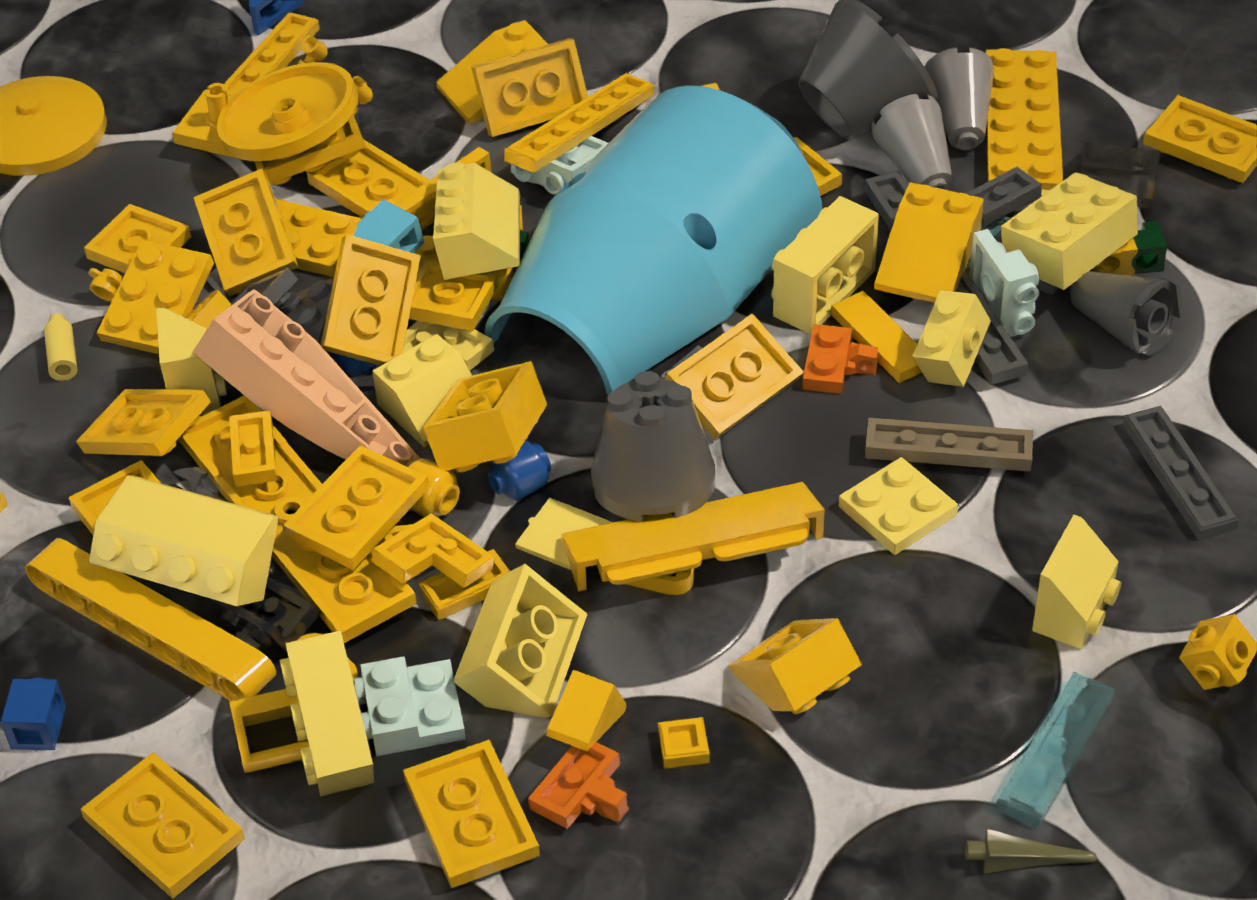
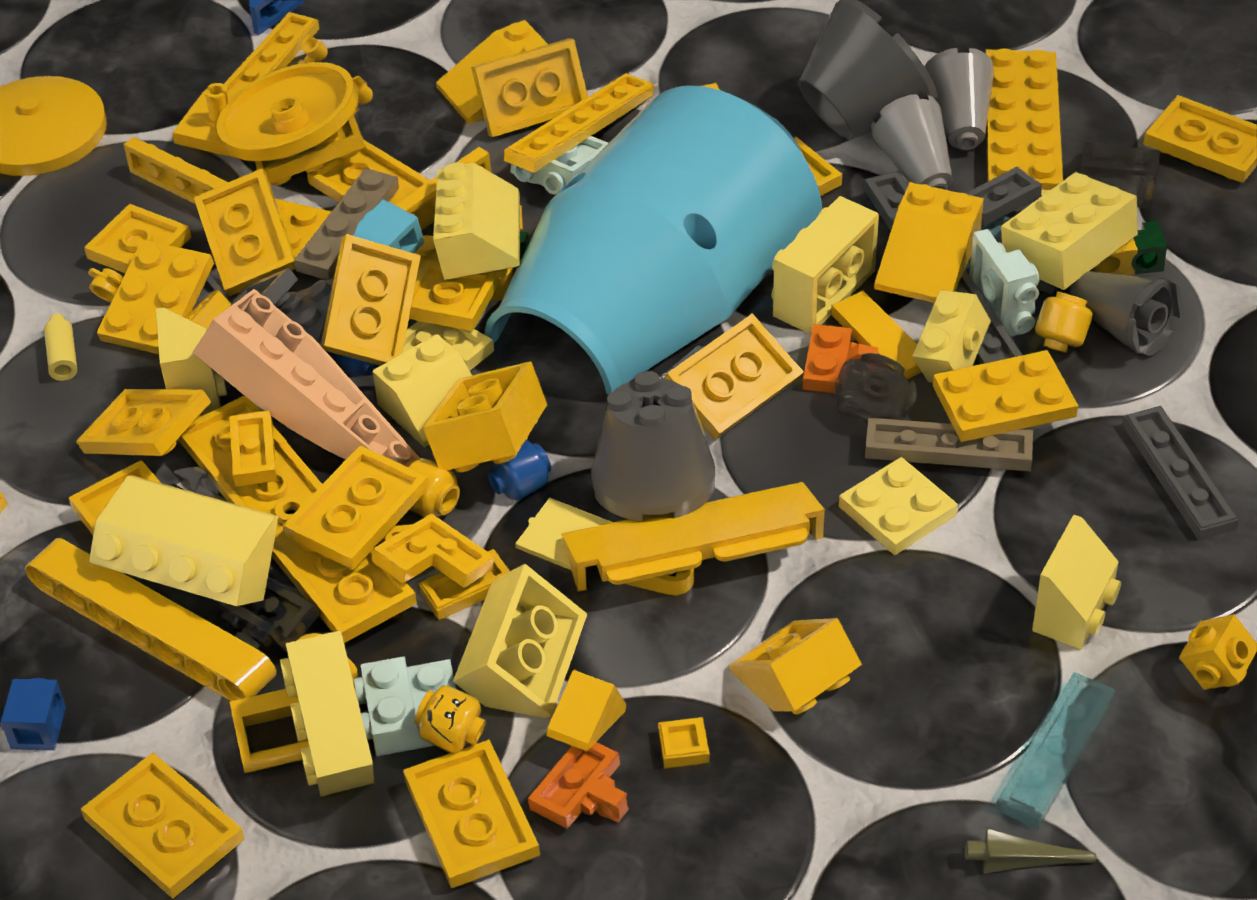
(168, 171): none -> yellow plate
(322, 250): none -> dark tan plate
(449, 719): none -> yellow head
(858, 400): none -> clear smoke plate
(1004, 395): none -> yellow plate
(1063, 321): none -> yellow head

